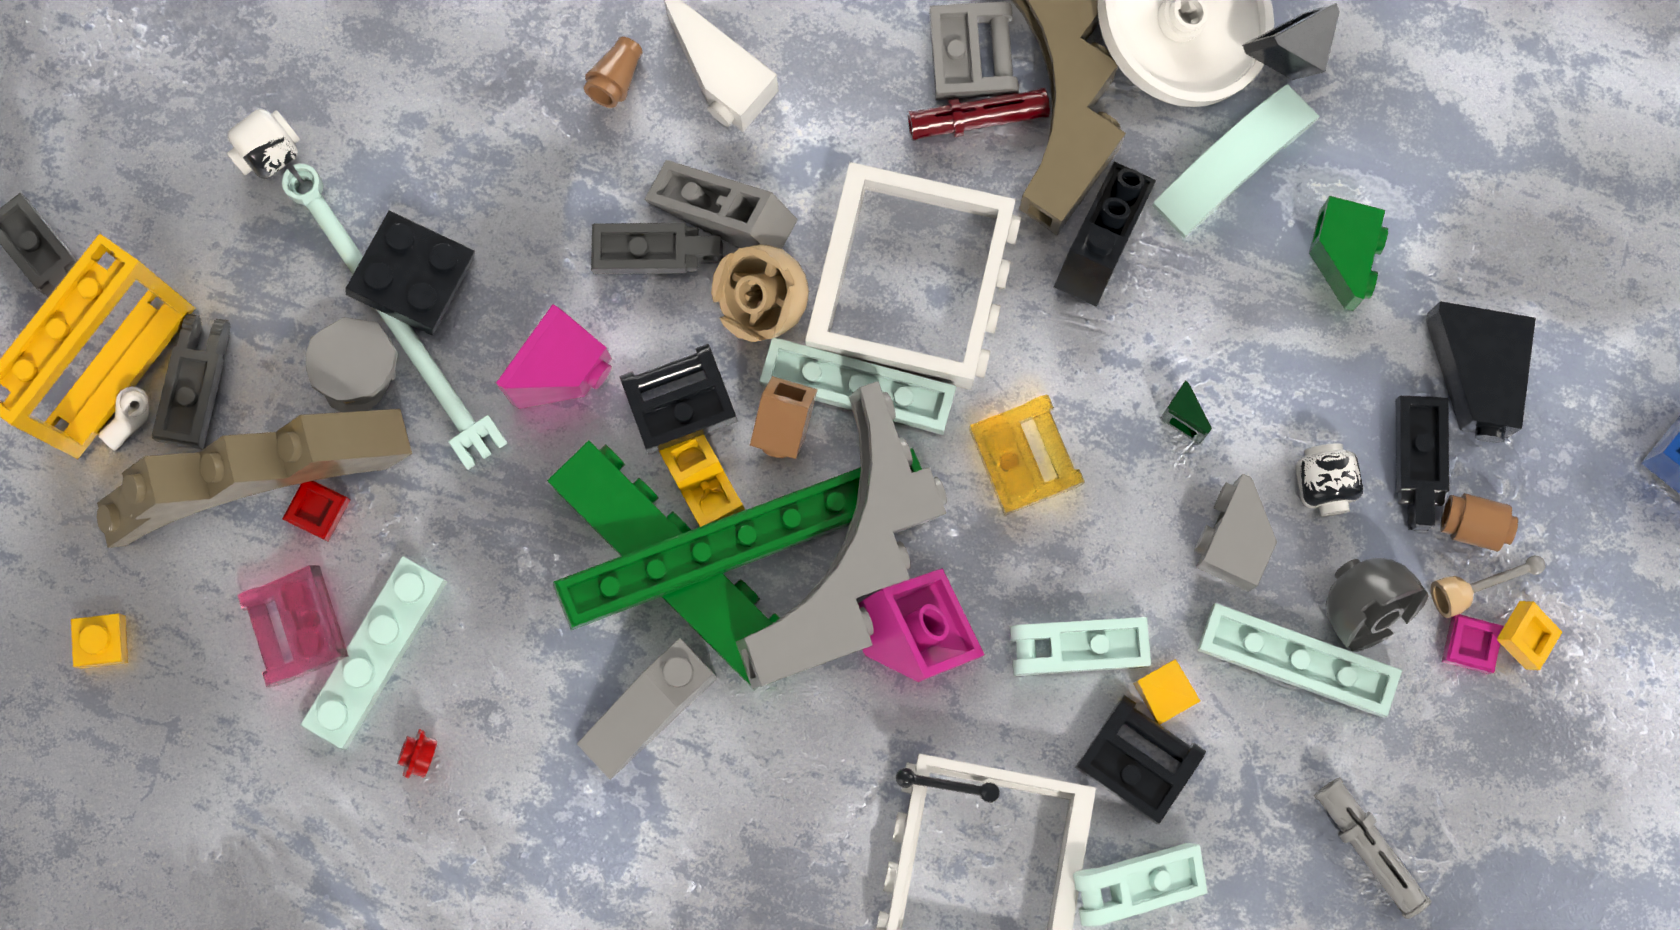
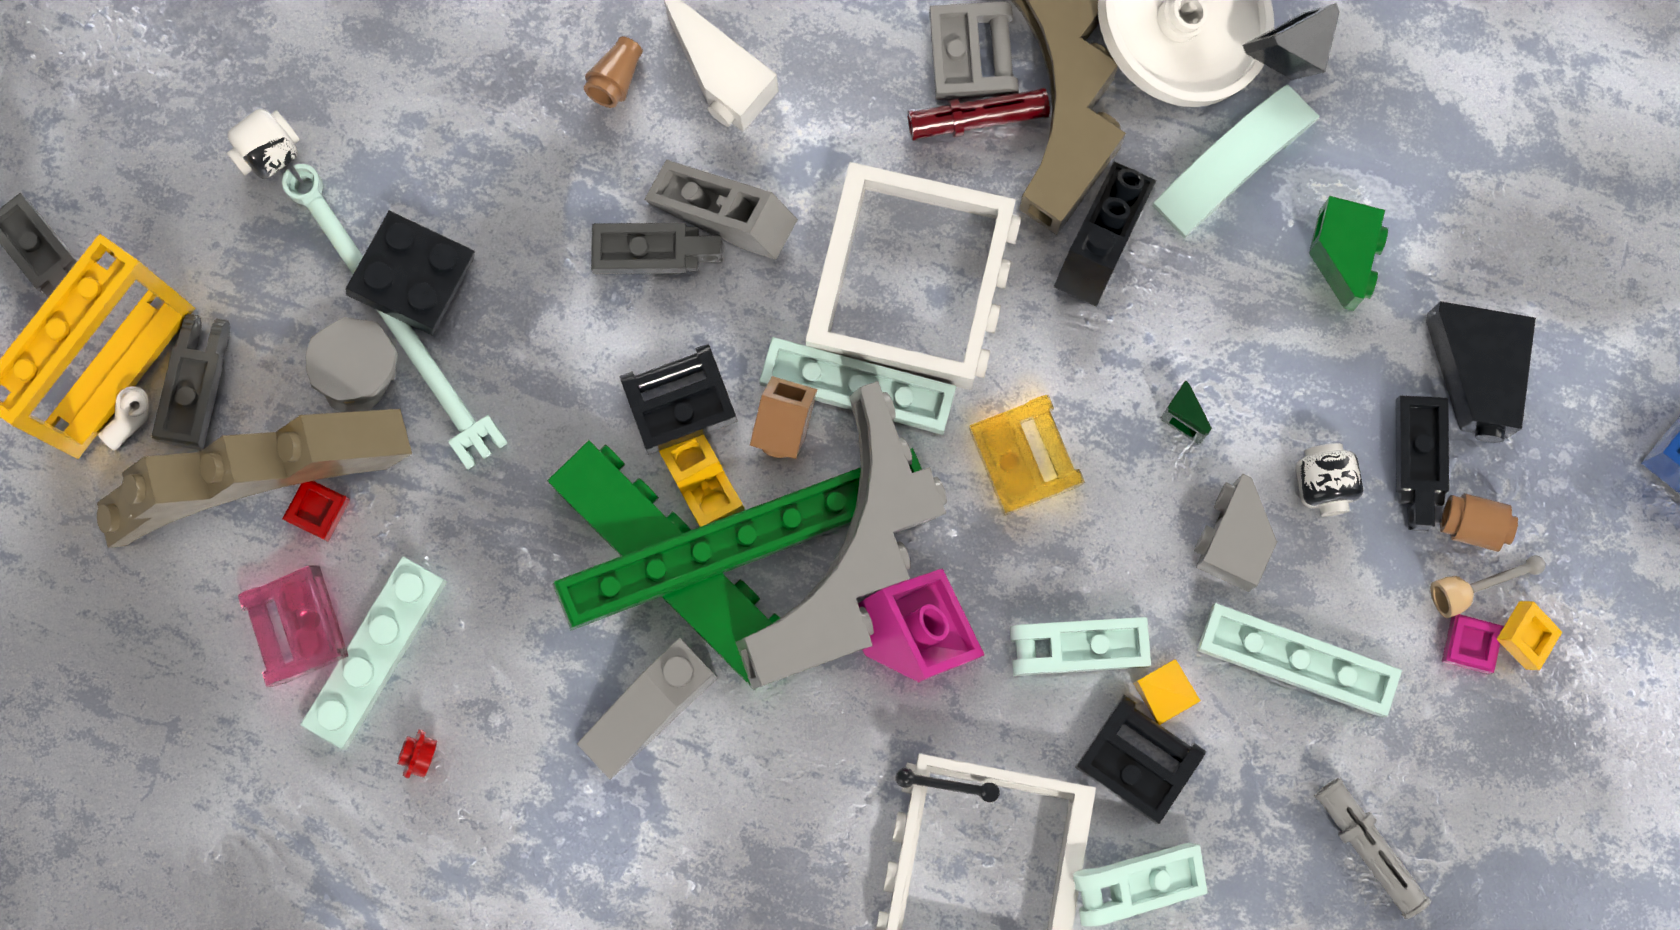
(99, 641): yellow plate -> none
(555, 363): dark pink slope -> none
(760, 292): tan cylinder -> none
(1371, 599): dark grey cylinder -> none

